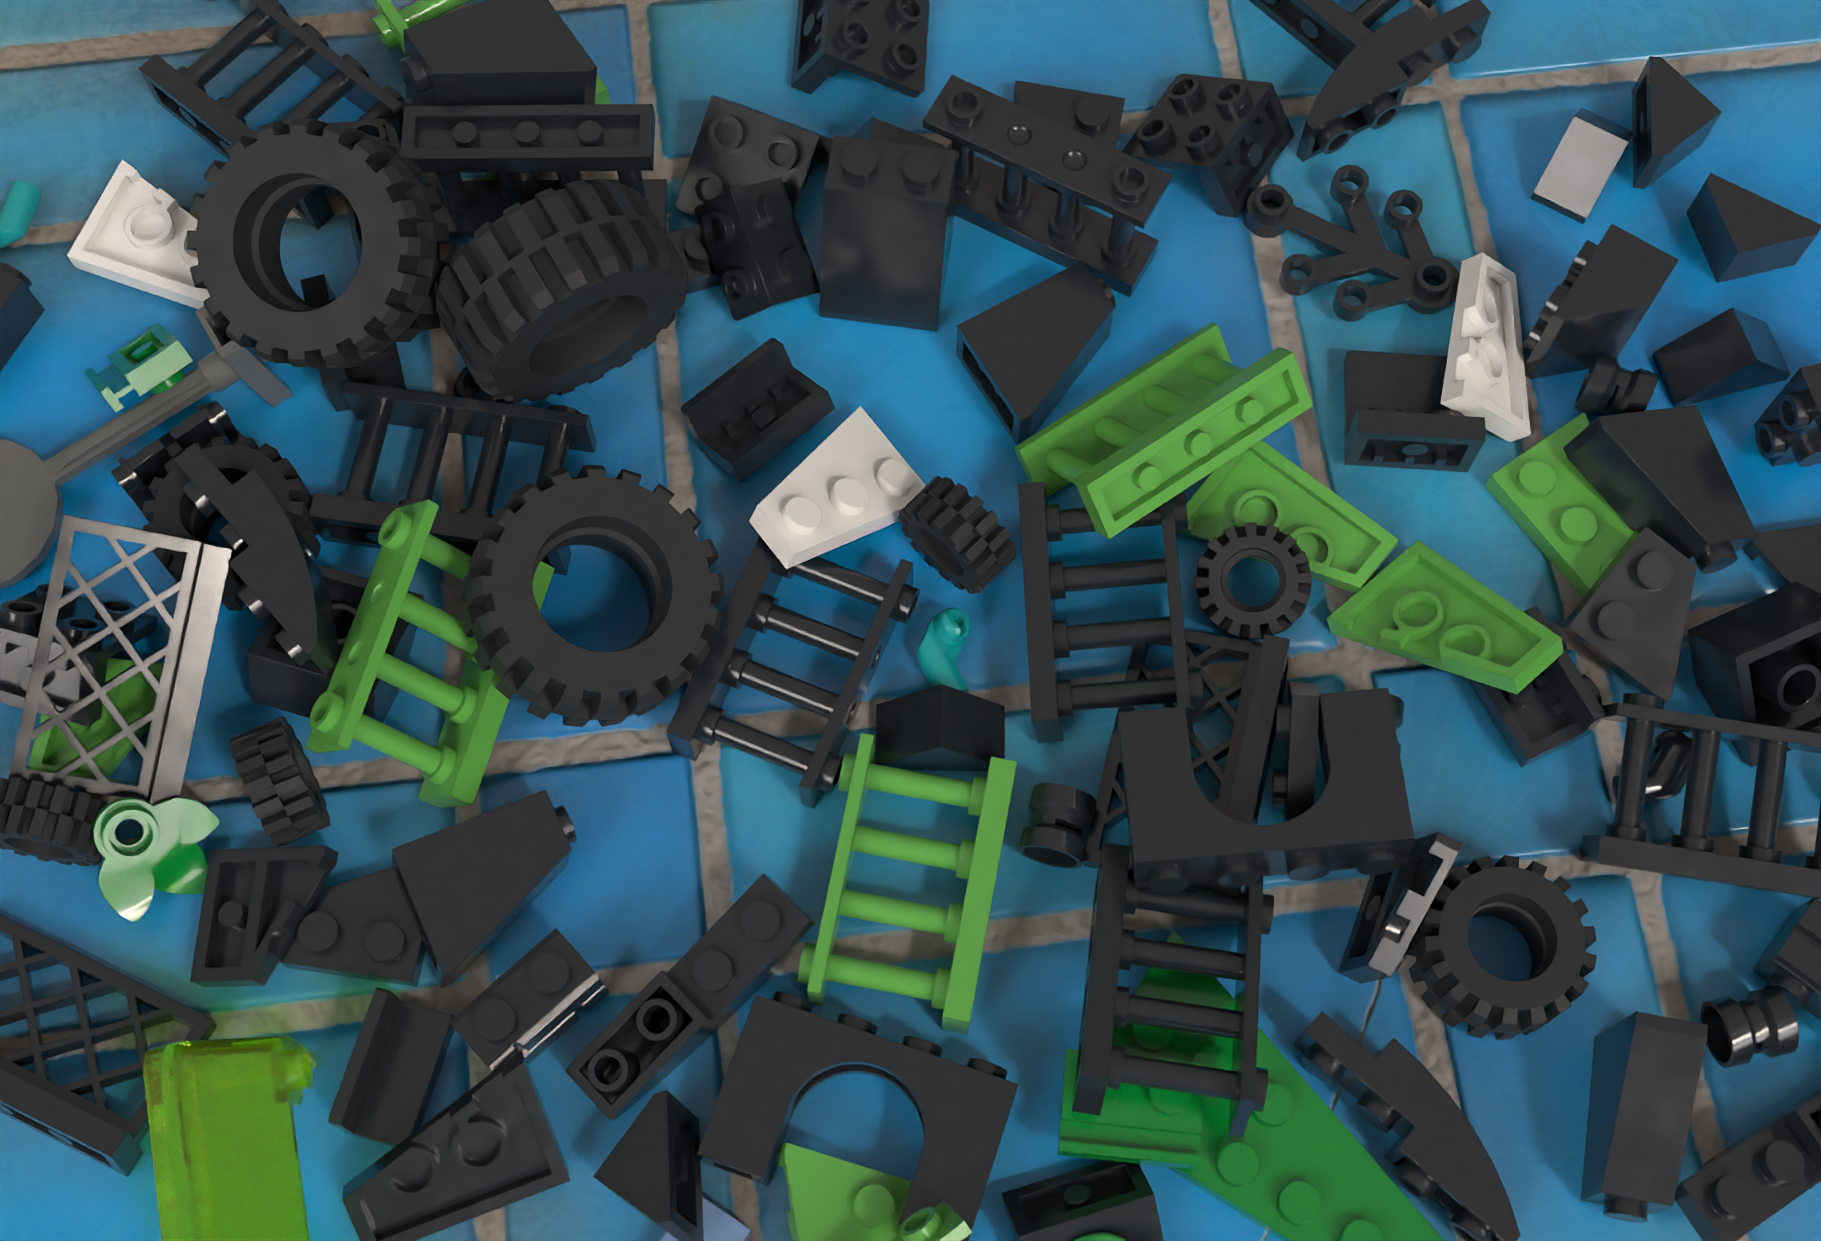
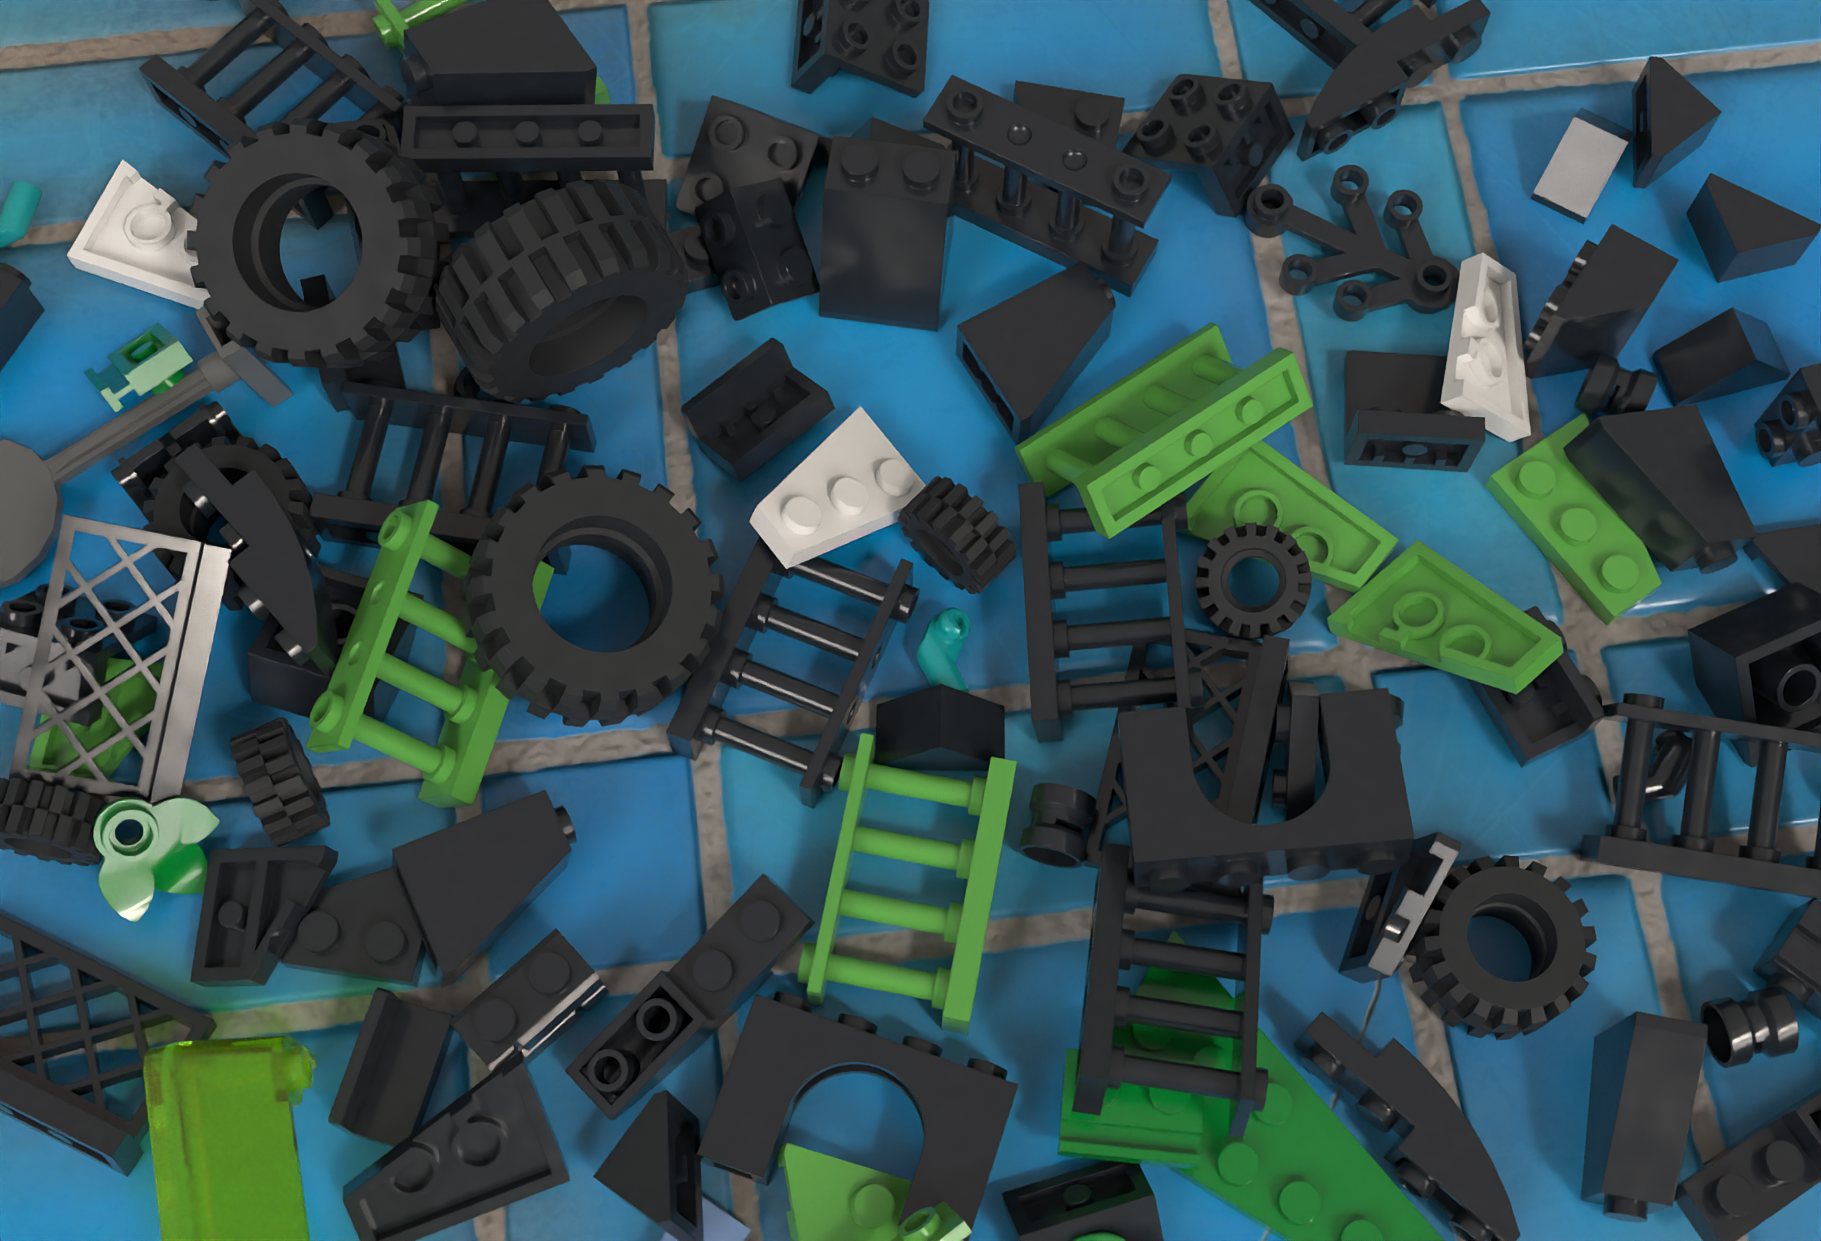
(1638, 612): black wing -> none

